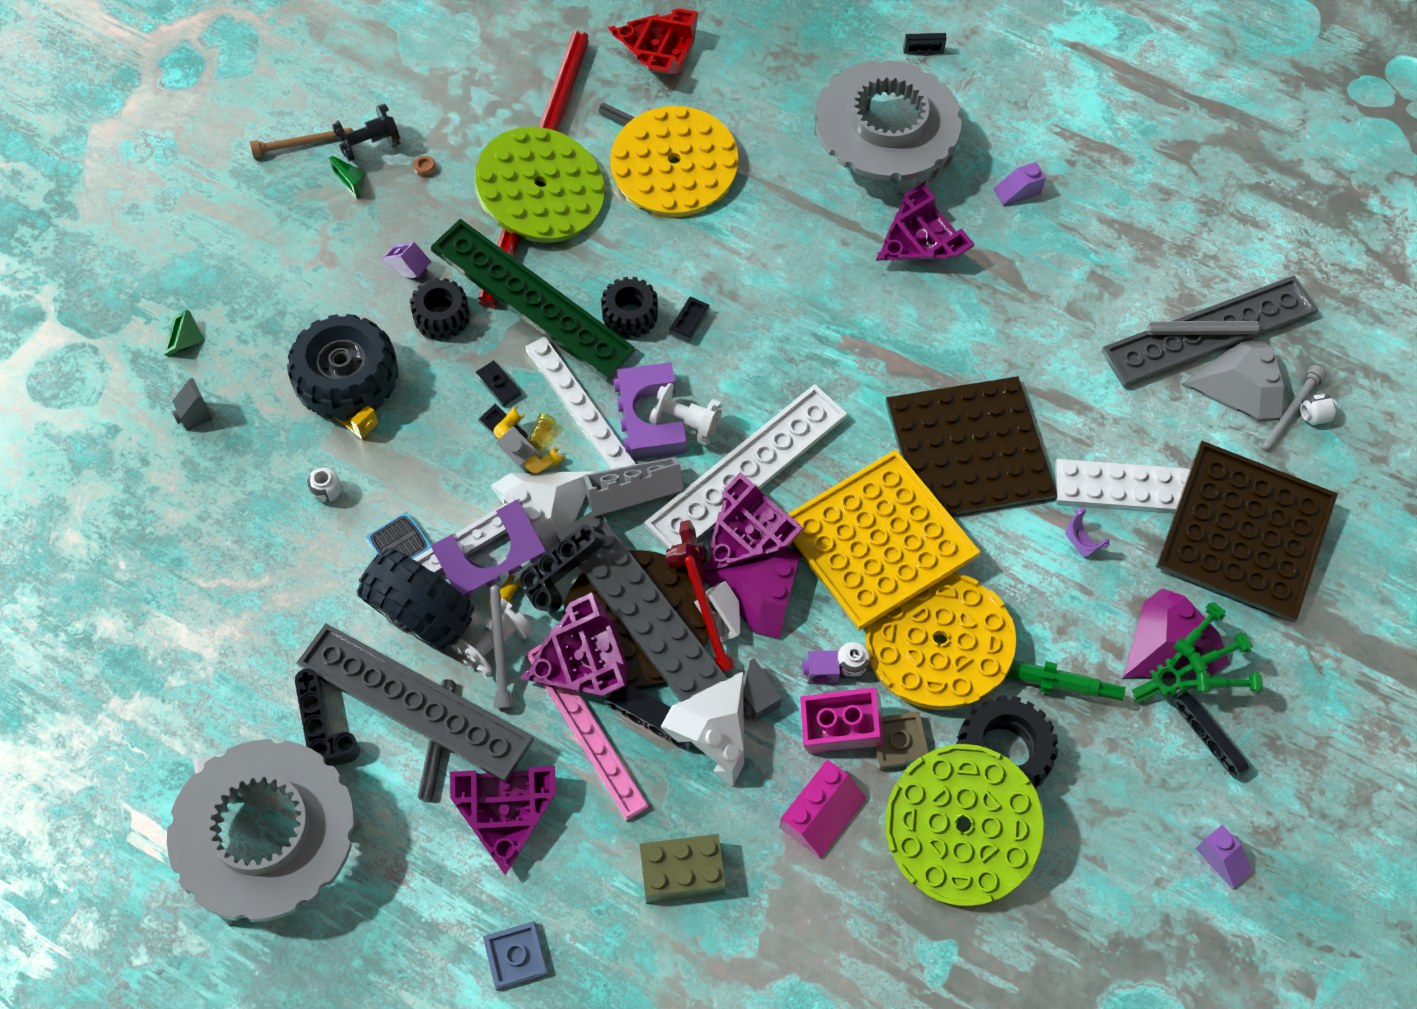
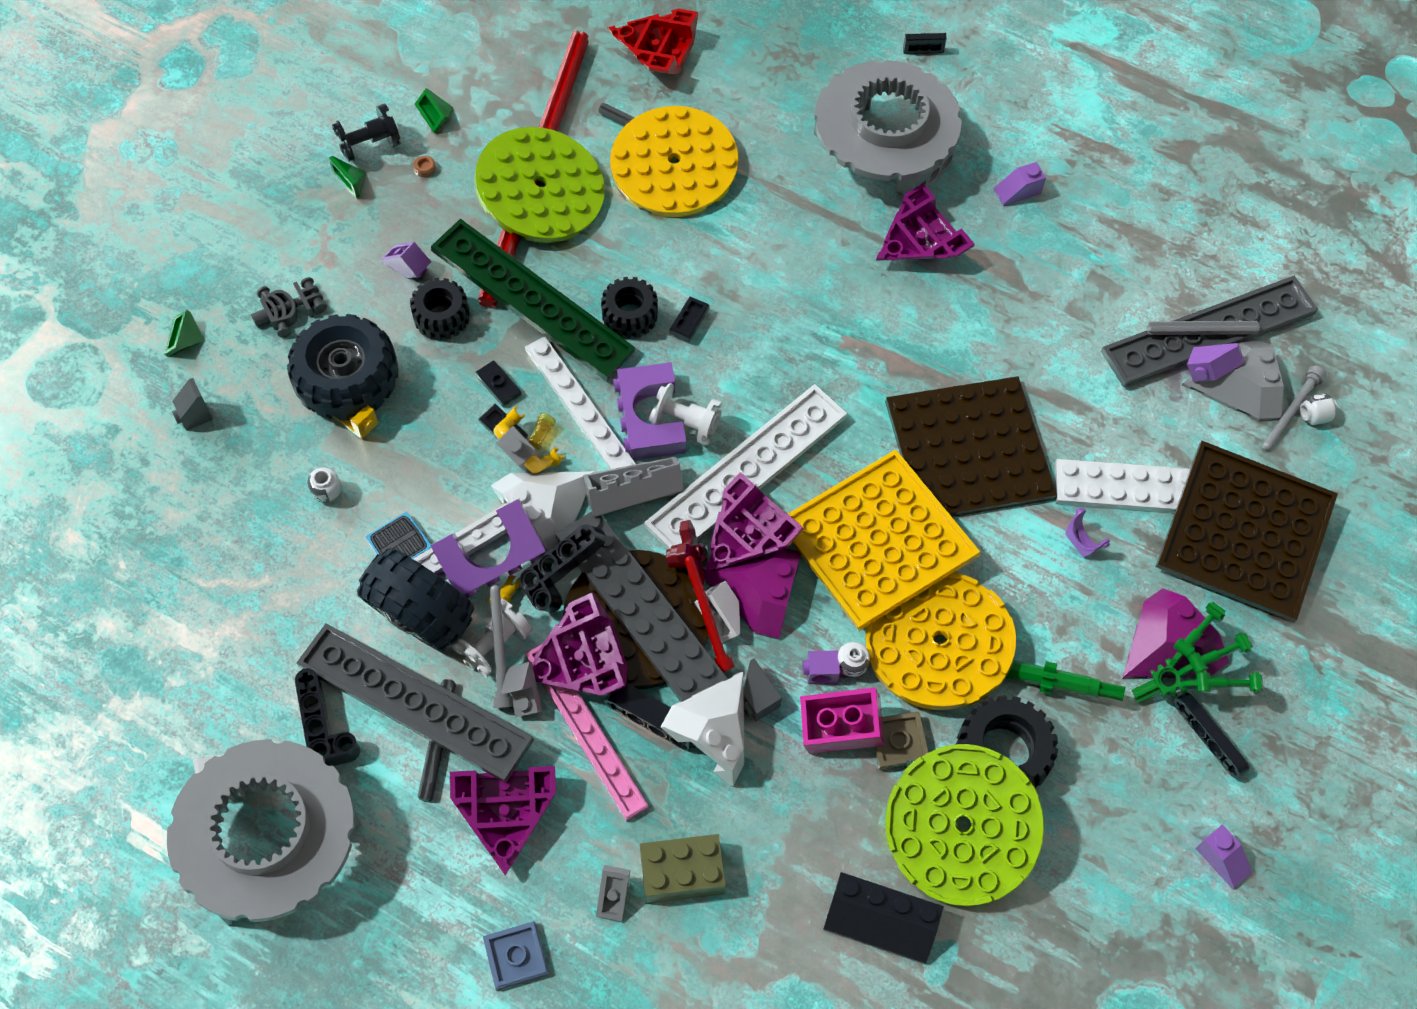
(260, 148): medium nougat piece -> none
(307, 297): none -> dark grey piece
(433, 109): none -> green slope
(523, 688): none -> light grey slope
(613, 893): none -> light grey slope
(822, 809): dark pink slope -> none
(883, 918): none -> black slope
(1214, 361): none -> medium lavender slope

